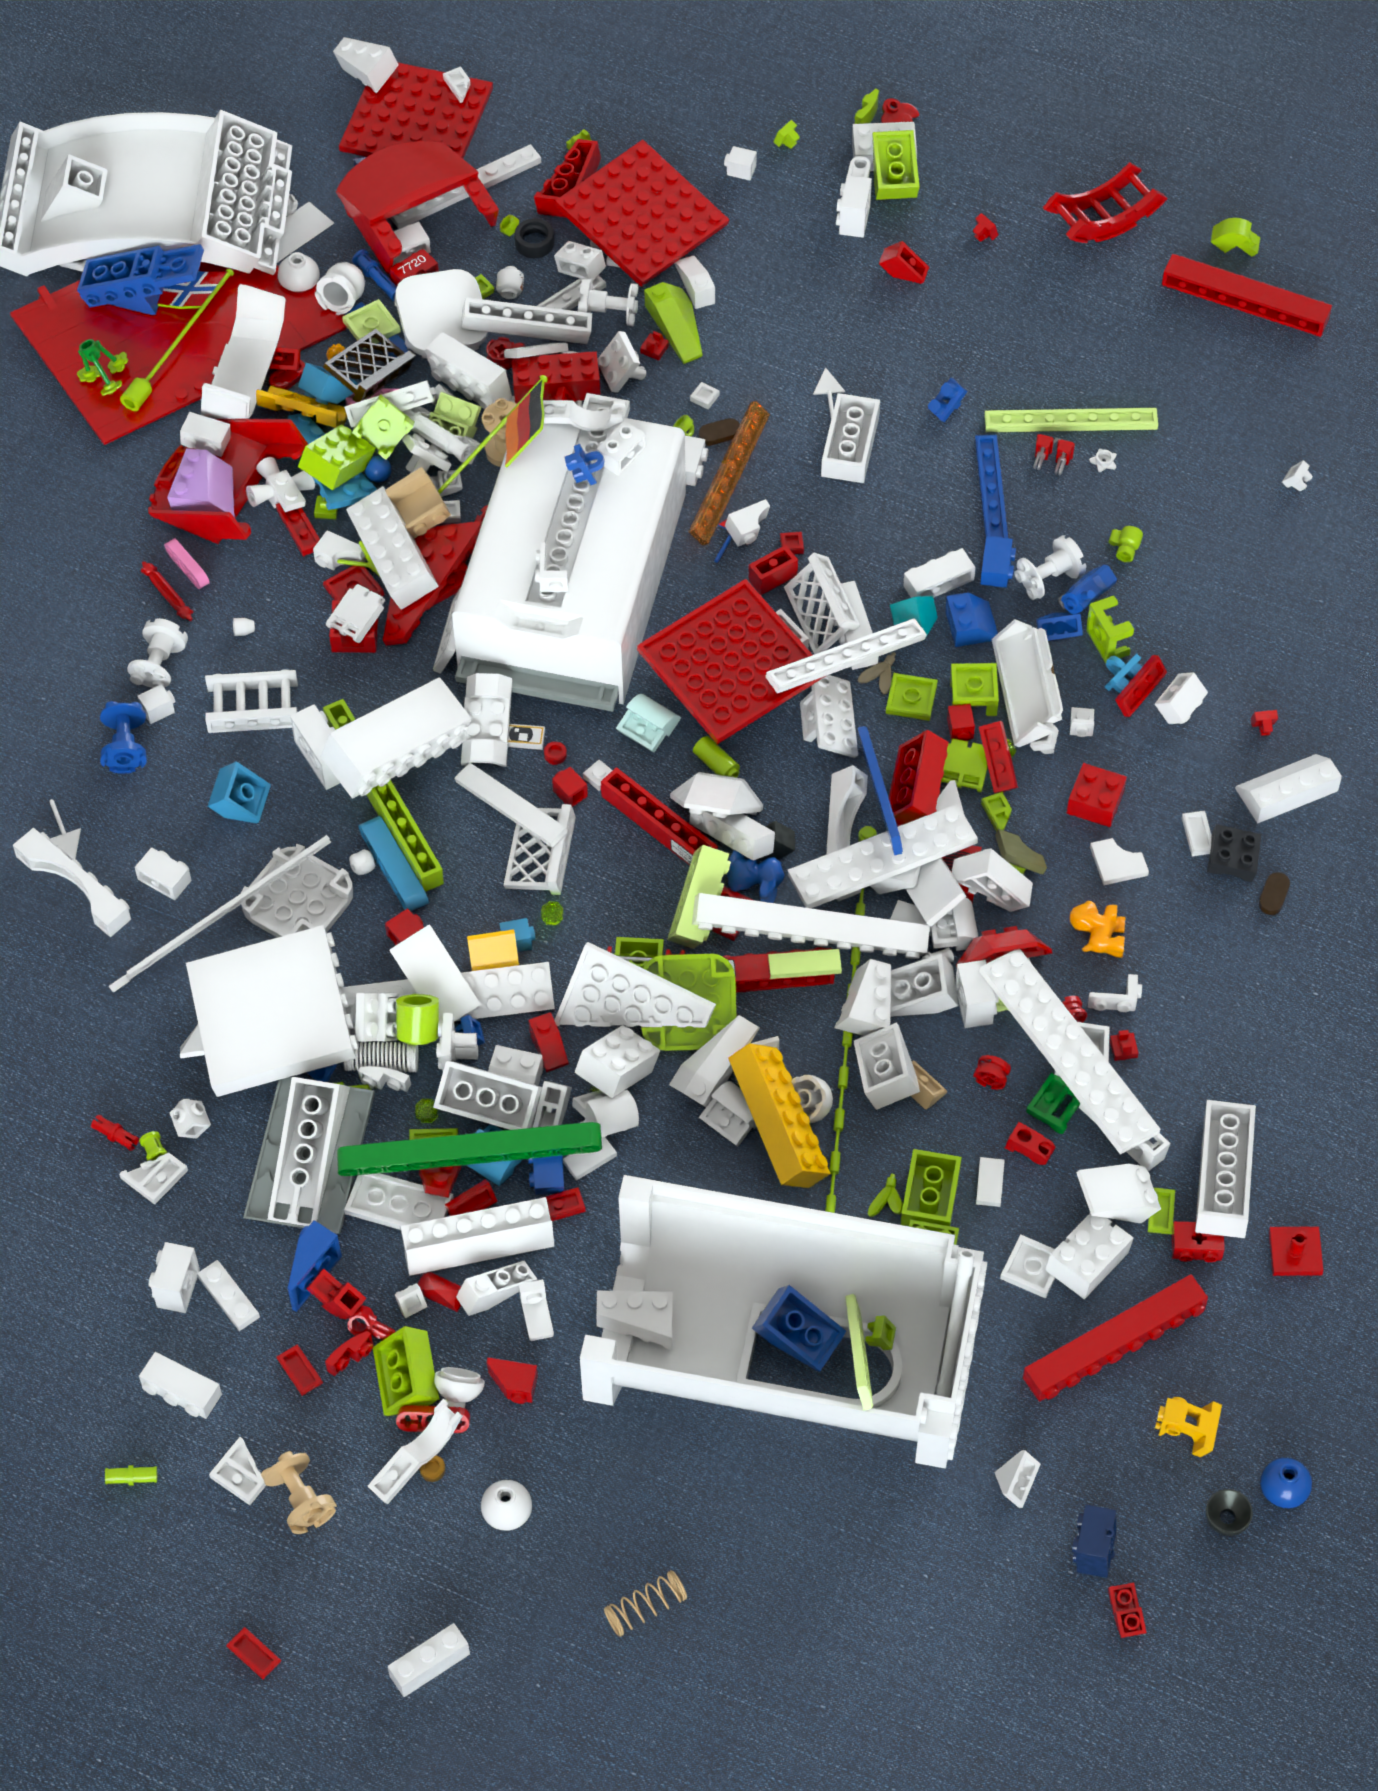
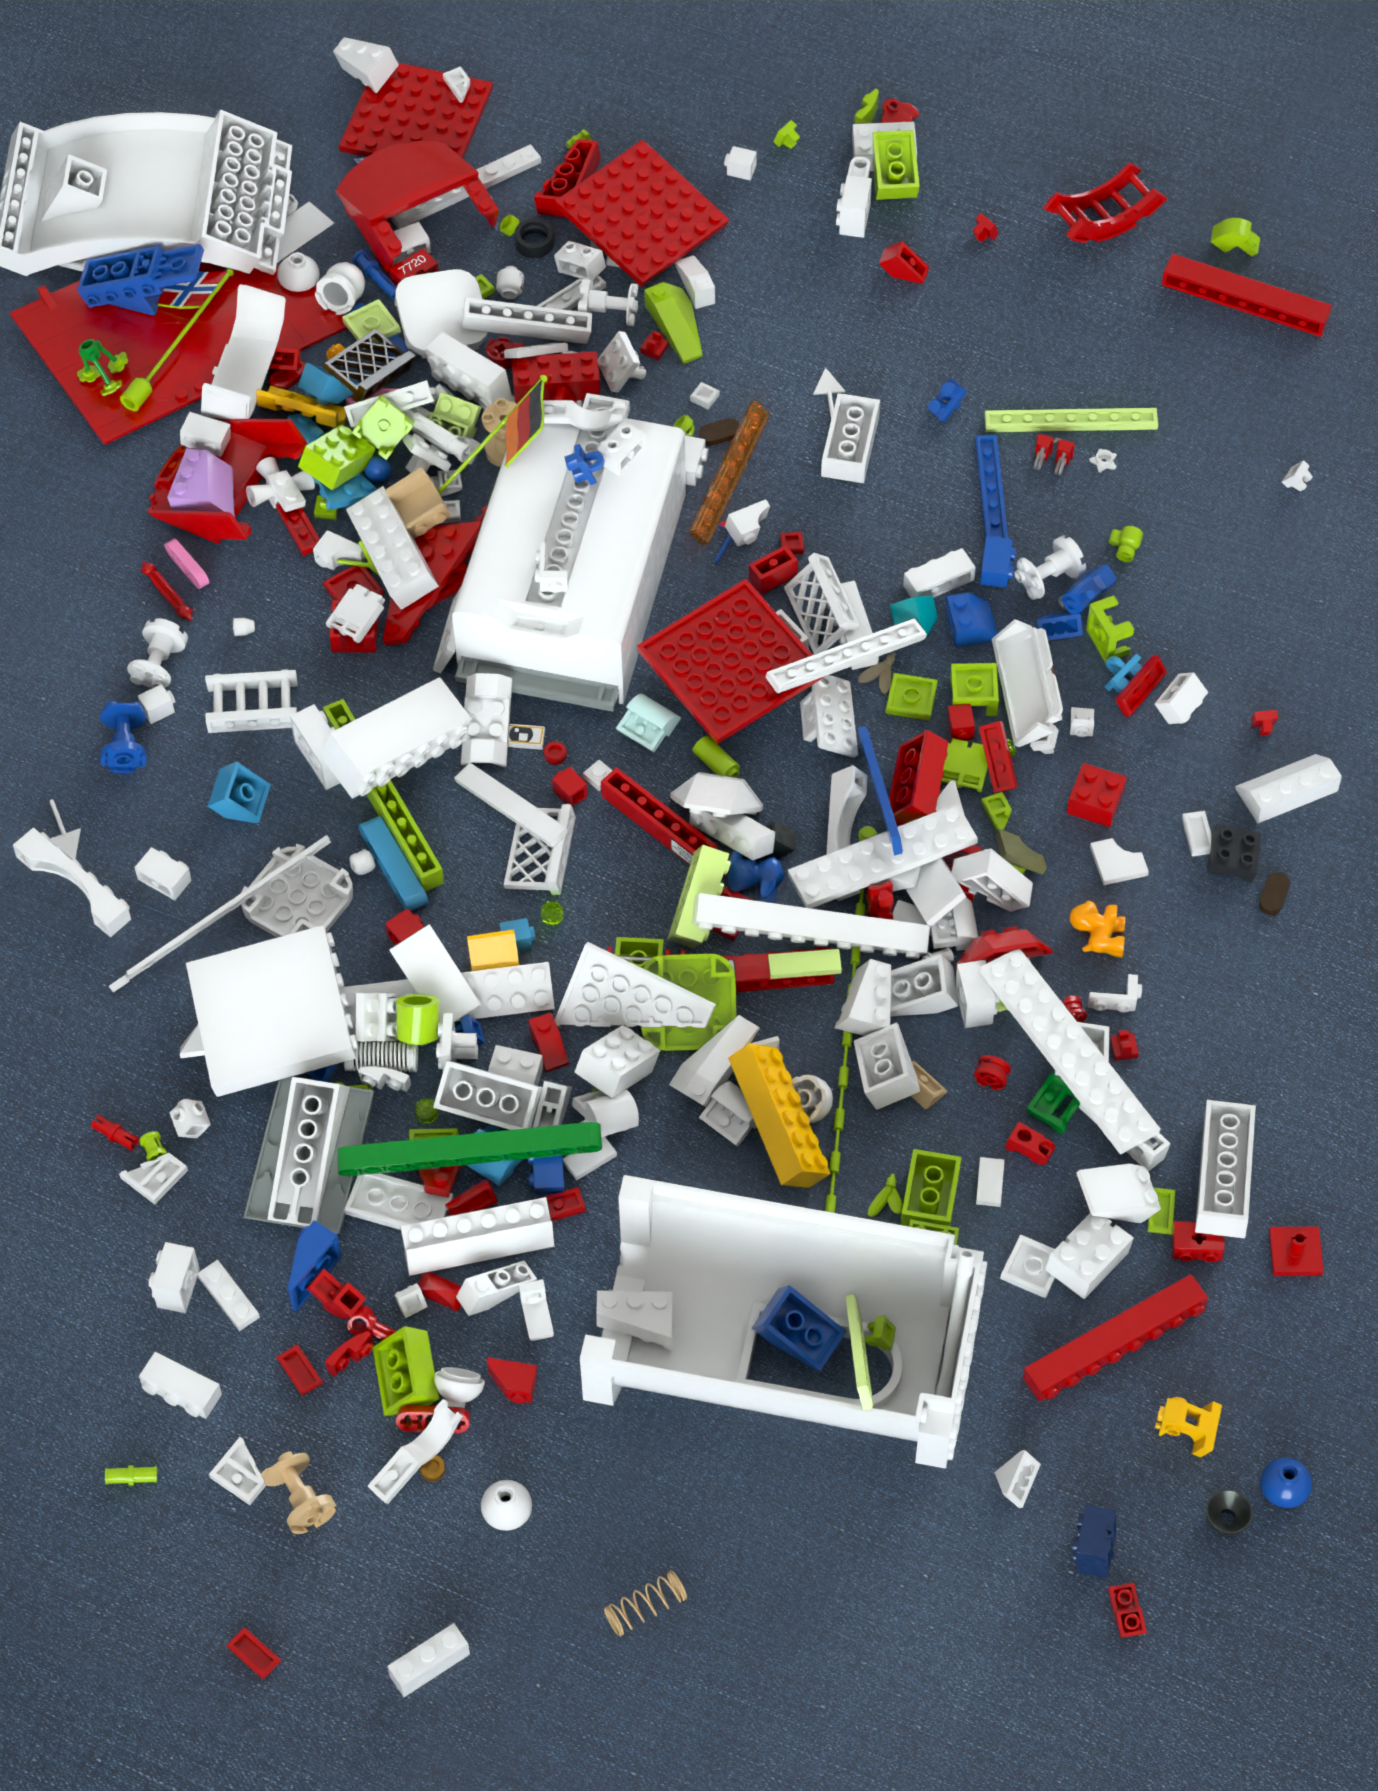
(884, 897): none -> red hips

